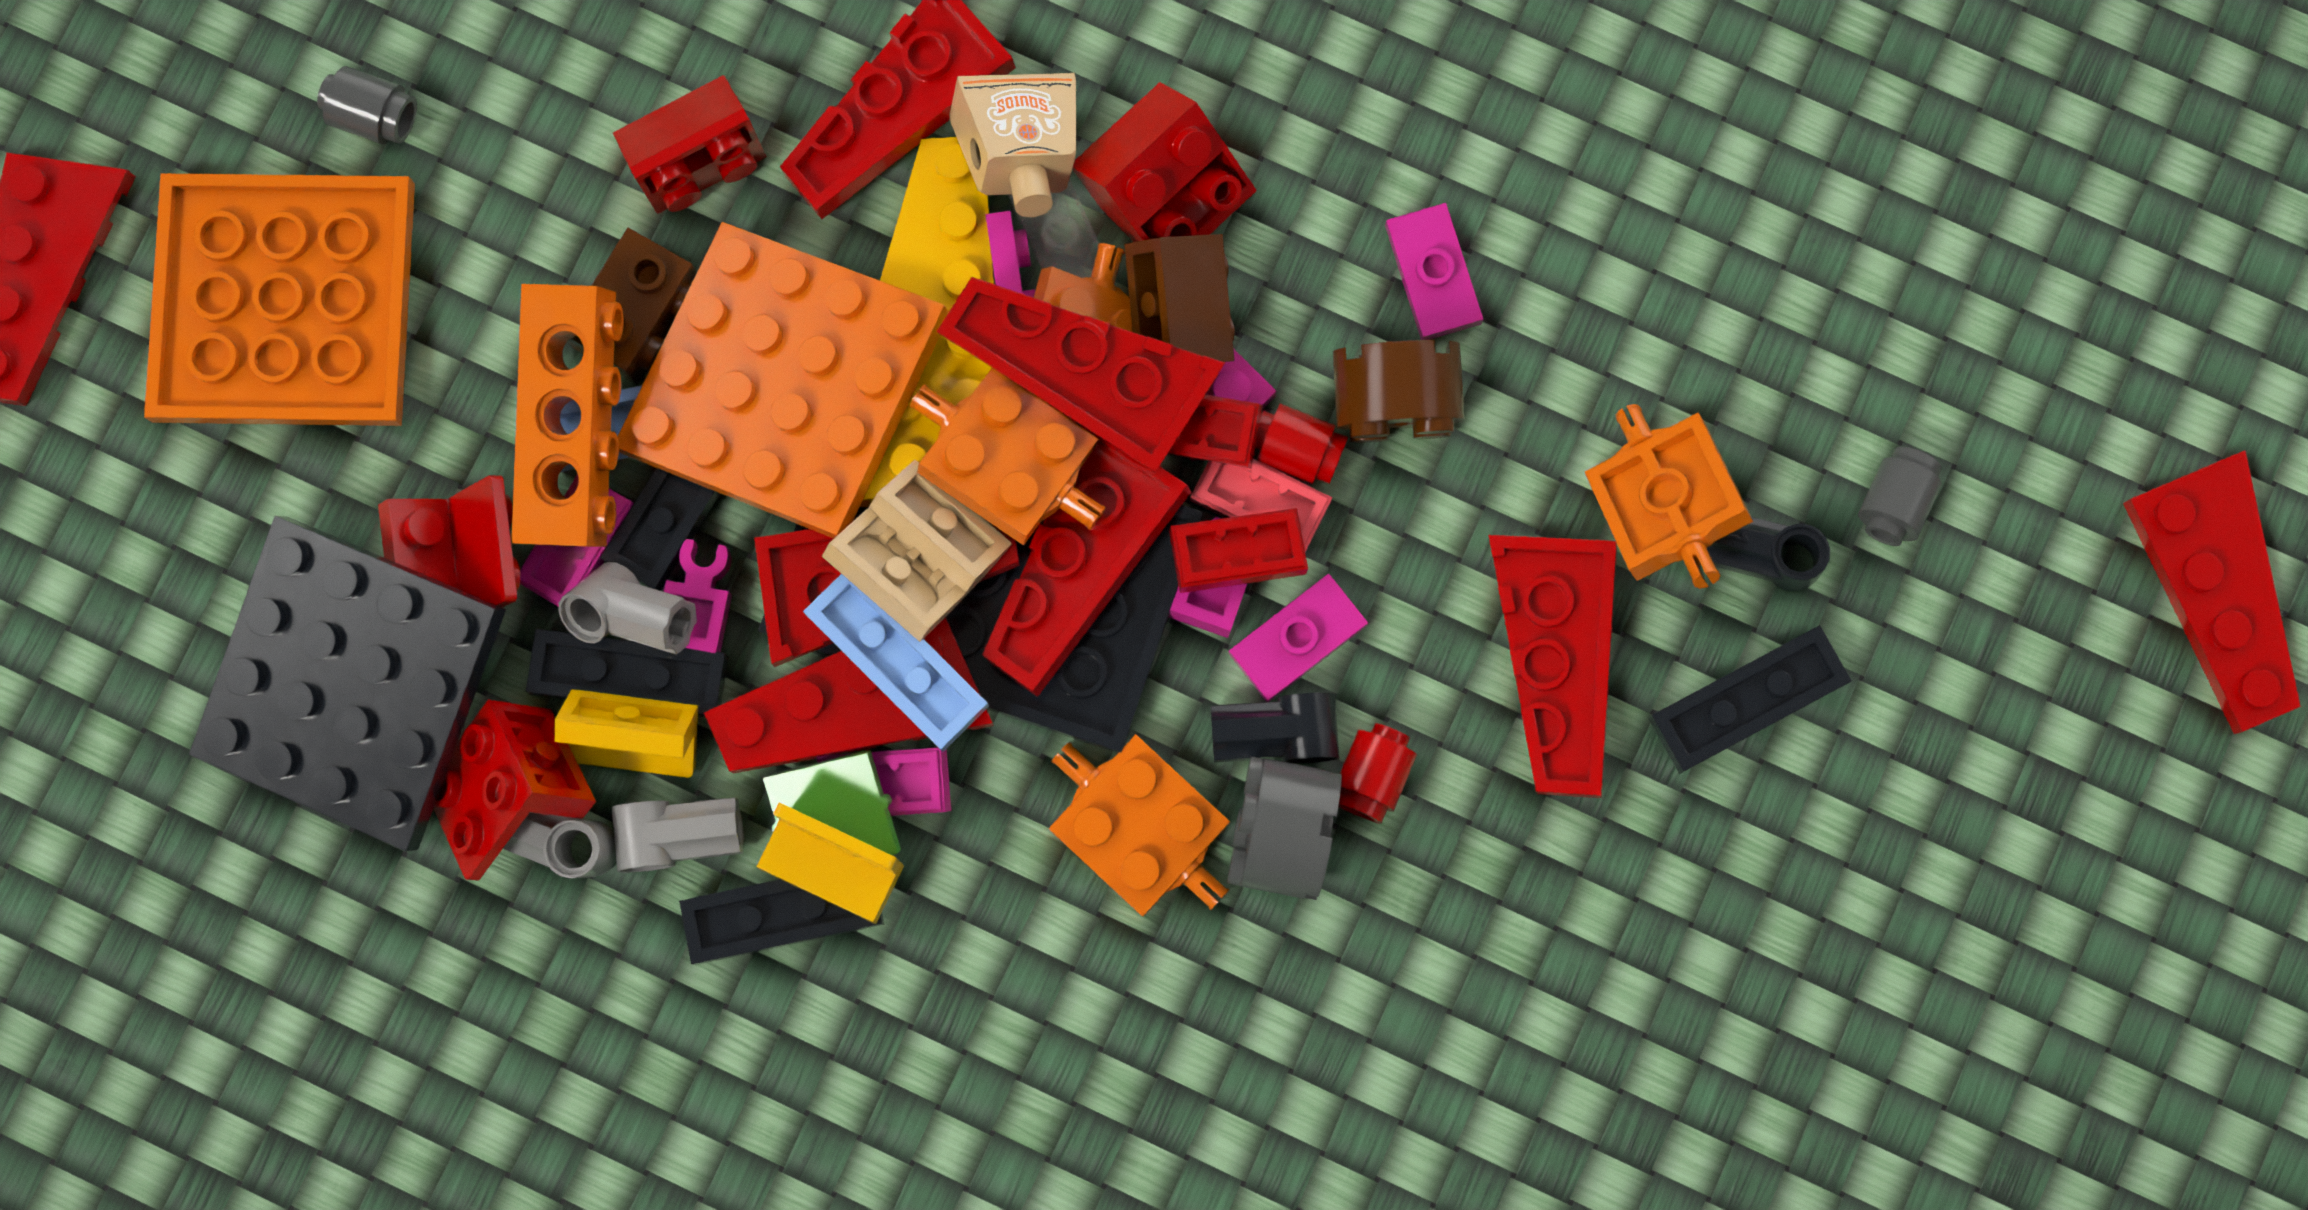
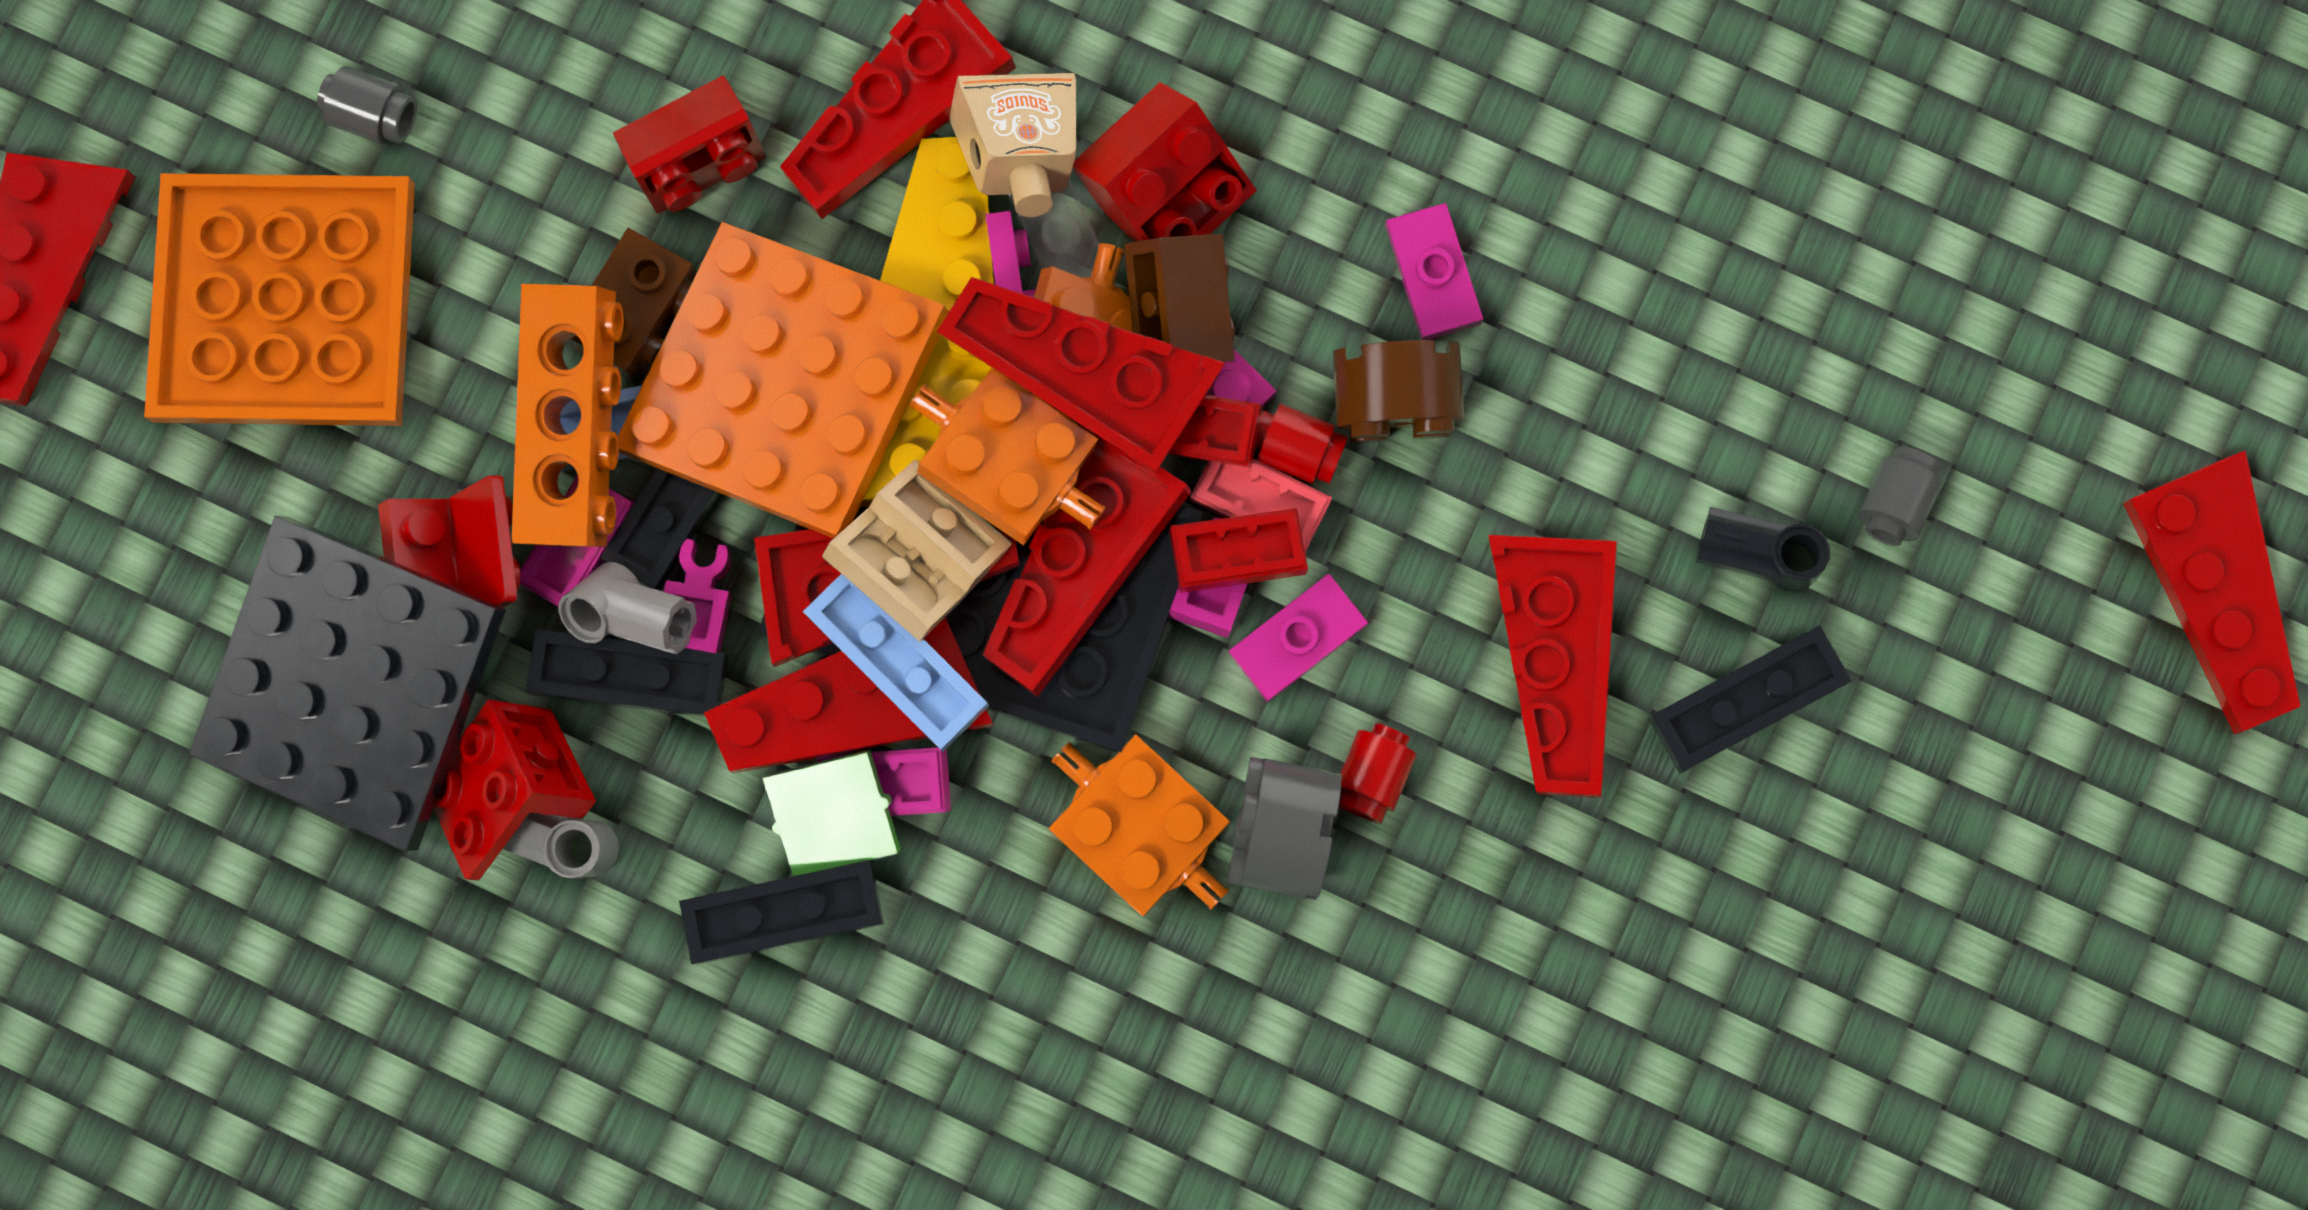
(629, 732): yellow panel -> none
(659, 834): light grey piece -> none
(830, 864): yellow panel -> none
(1294, 729): black piece -> none
(1668, 496): orange plate -> none

